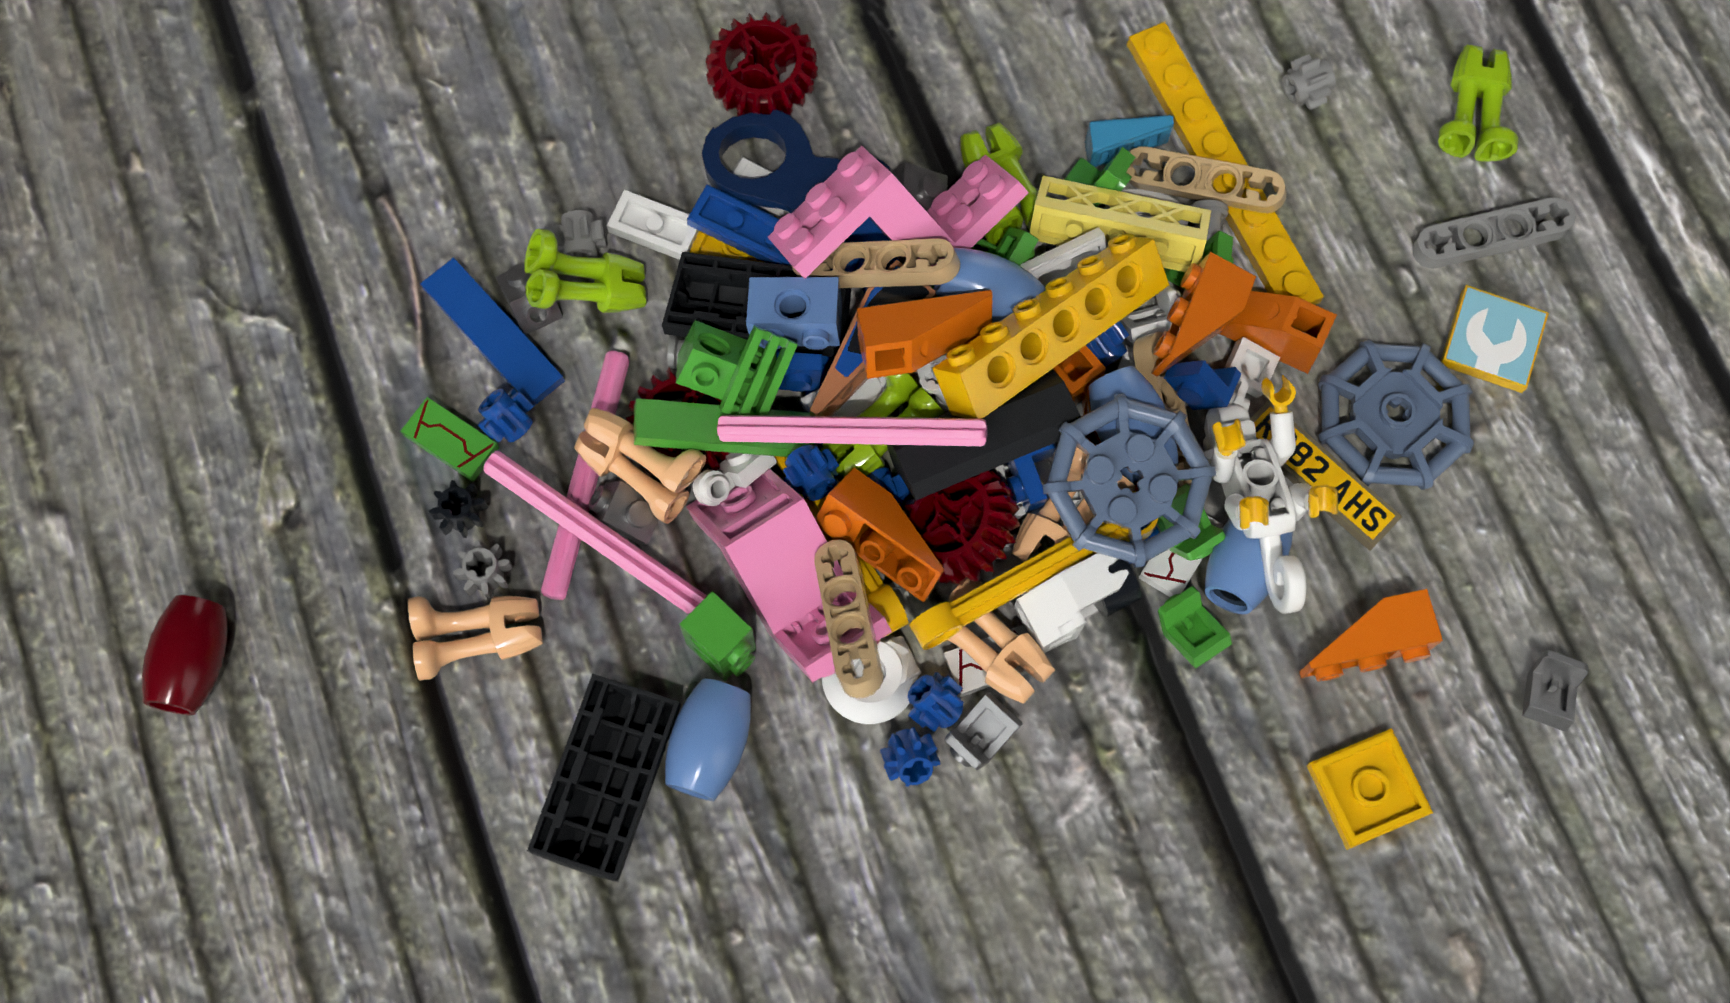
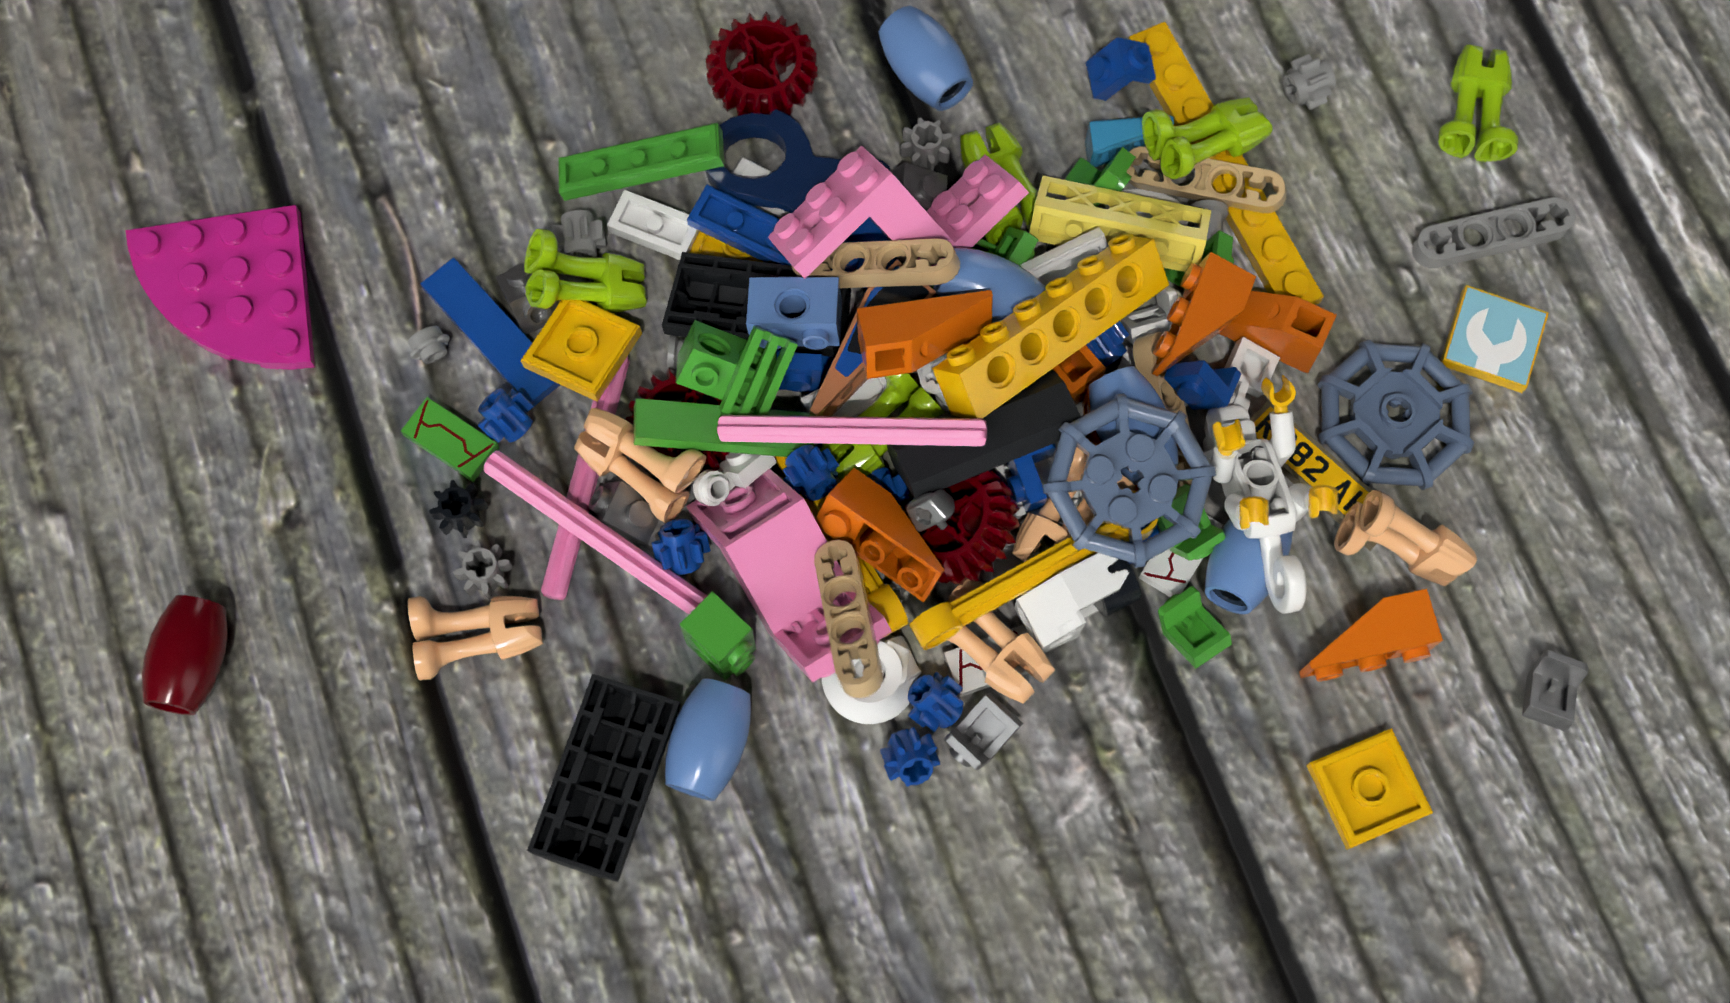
(232, 284): none -> dark pink plate
(428, 344): none -> light grey plate
(581, 347): none -> yellow tile
(641, 161): none -> bright green tile
(681, 546): none -> blue gear
(925, 58): none -> medium blue piece
(926, 144): none -> light grey gear
(931, 510): none -> dark grey piece
(1118, 66): none -> blue bracket
(1235, 128): none -> lime piece
(1430, 554): none -> light nougat piece

